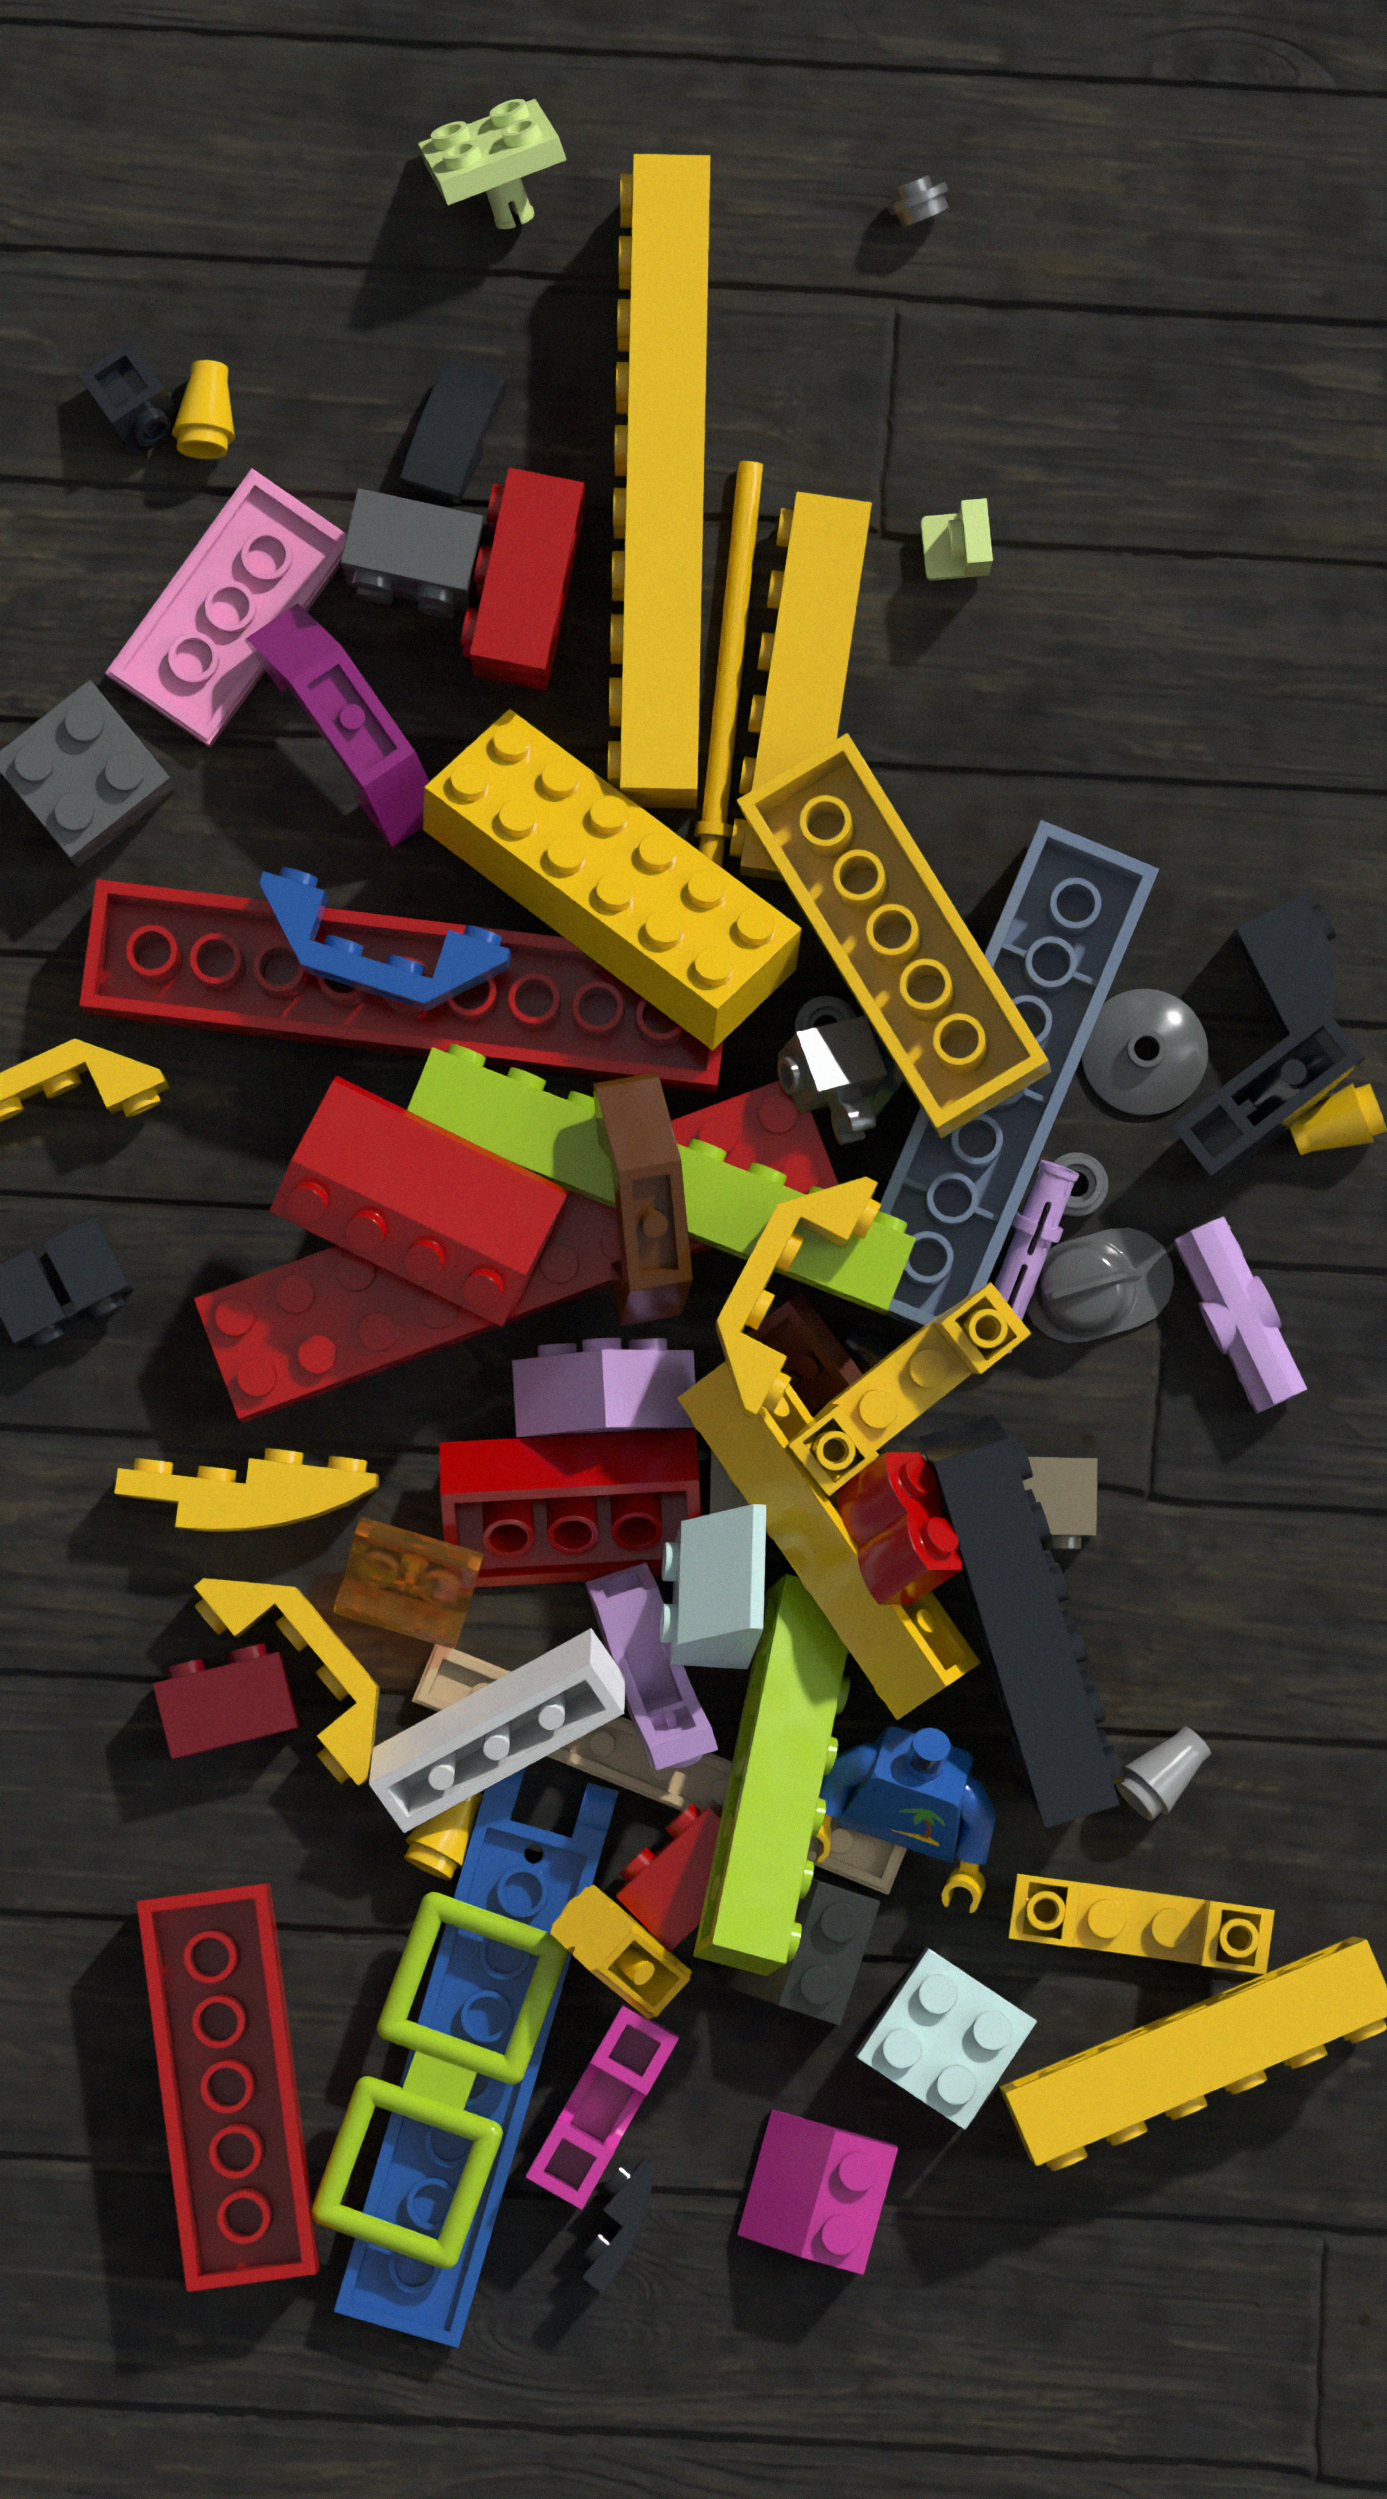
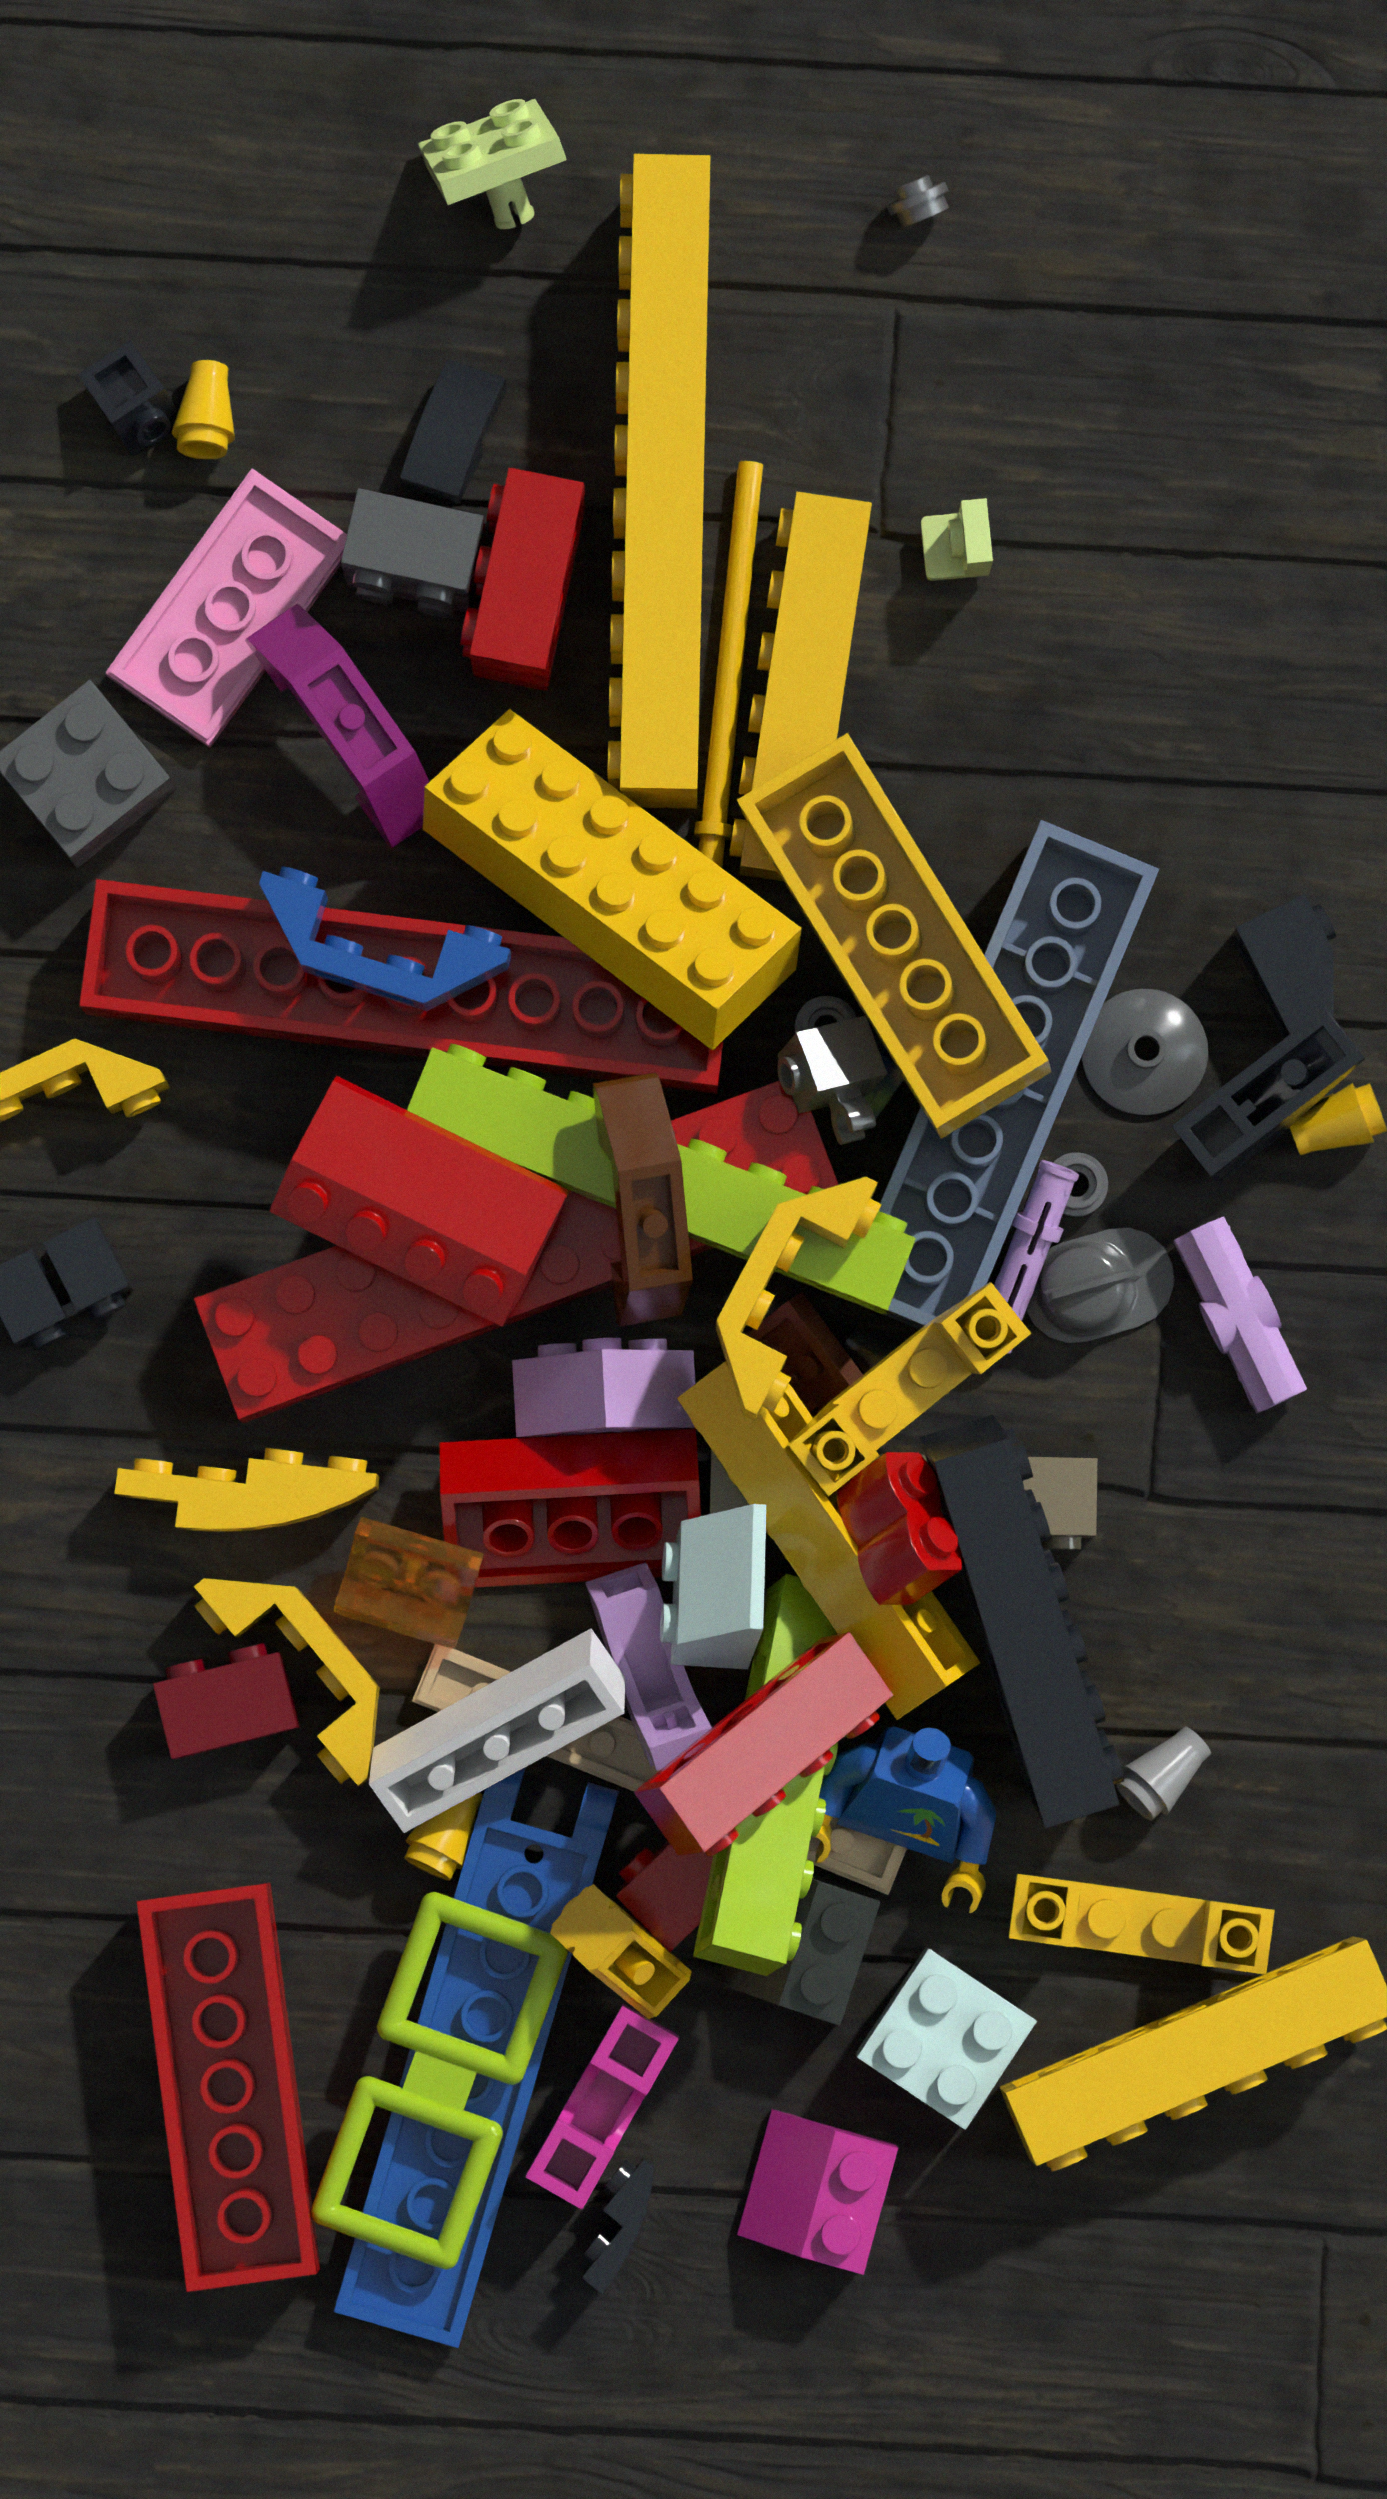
(764, 1746): none -> brick

